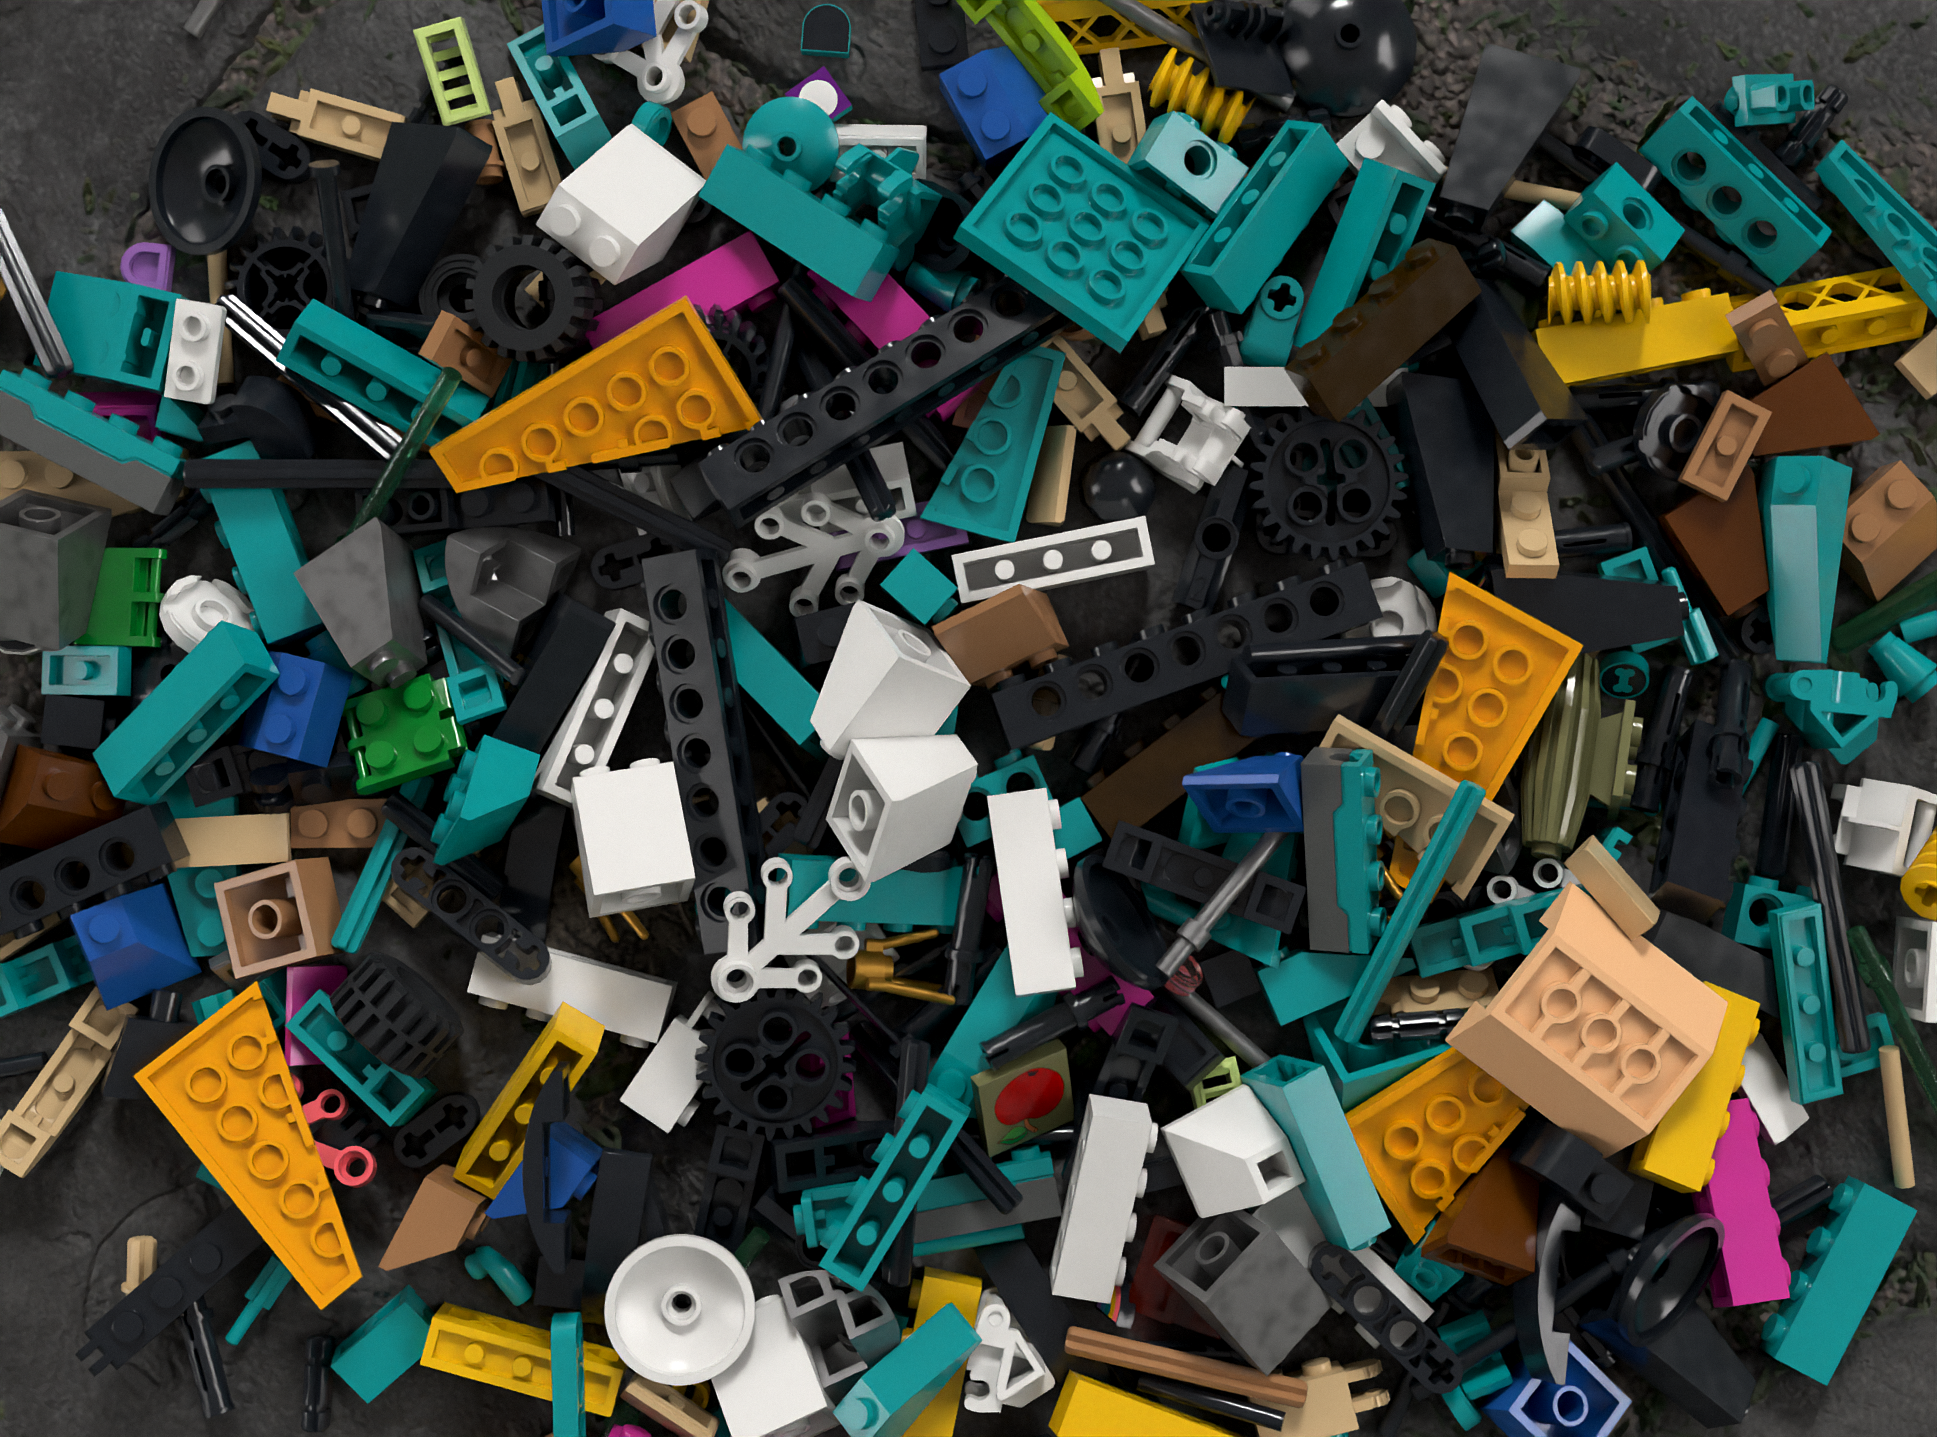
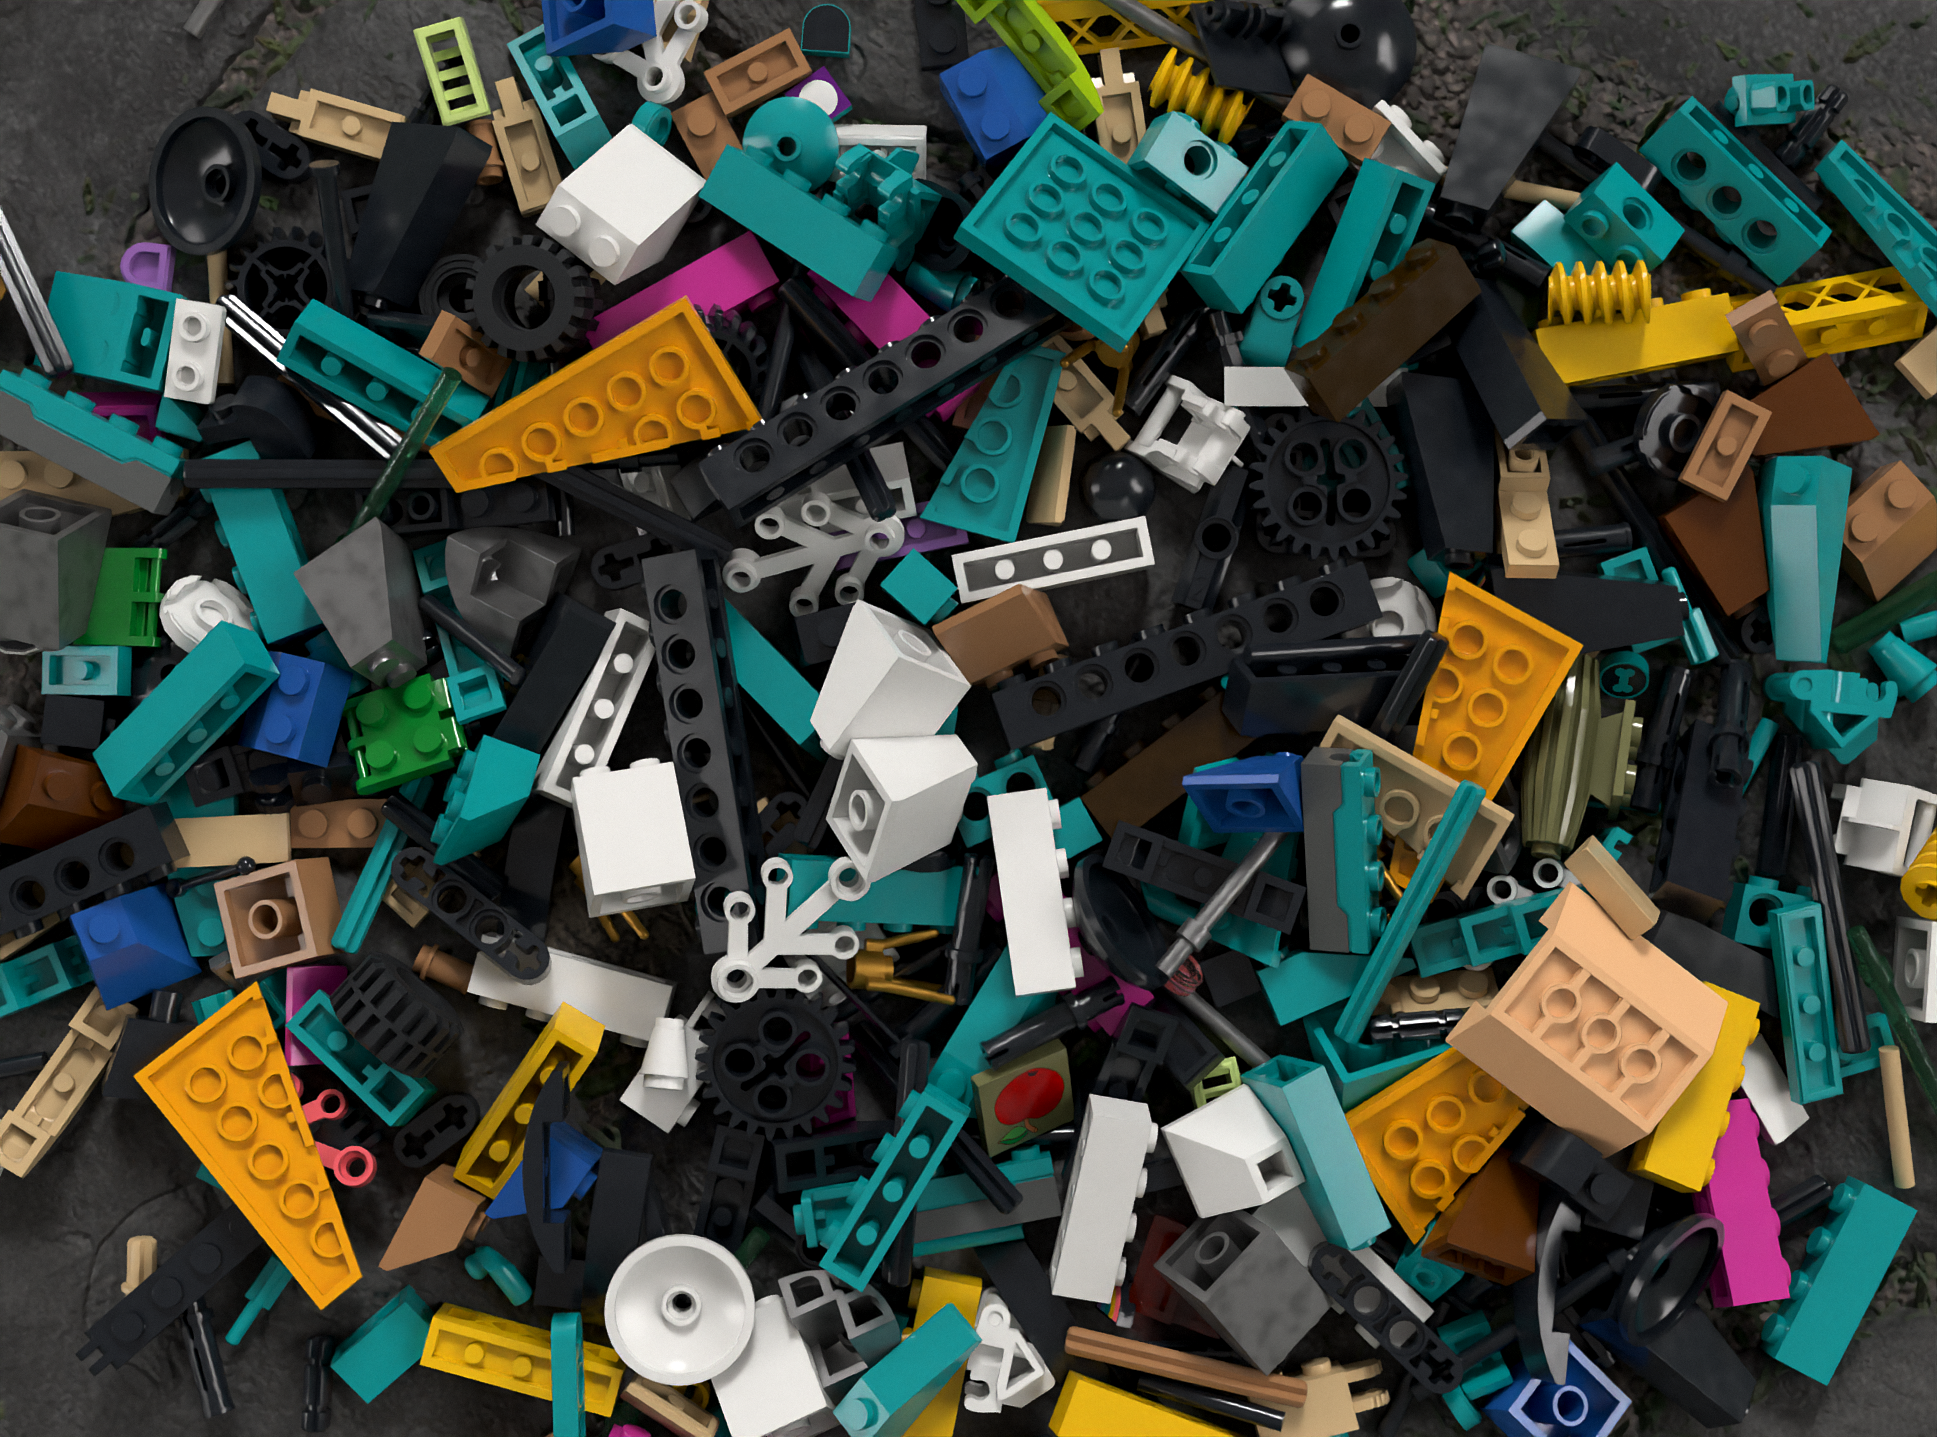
(178, 887): none -> black hinge
(443, 968): none -> medium nougat pin
(666, 1056): none -> white cone
(758, 73): none -> medium nougat plate
(1111, 358): none -> pearl gold plant
(1349, 124): none -> medium nougat plate

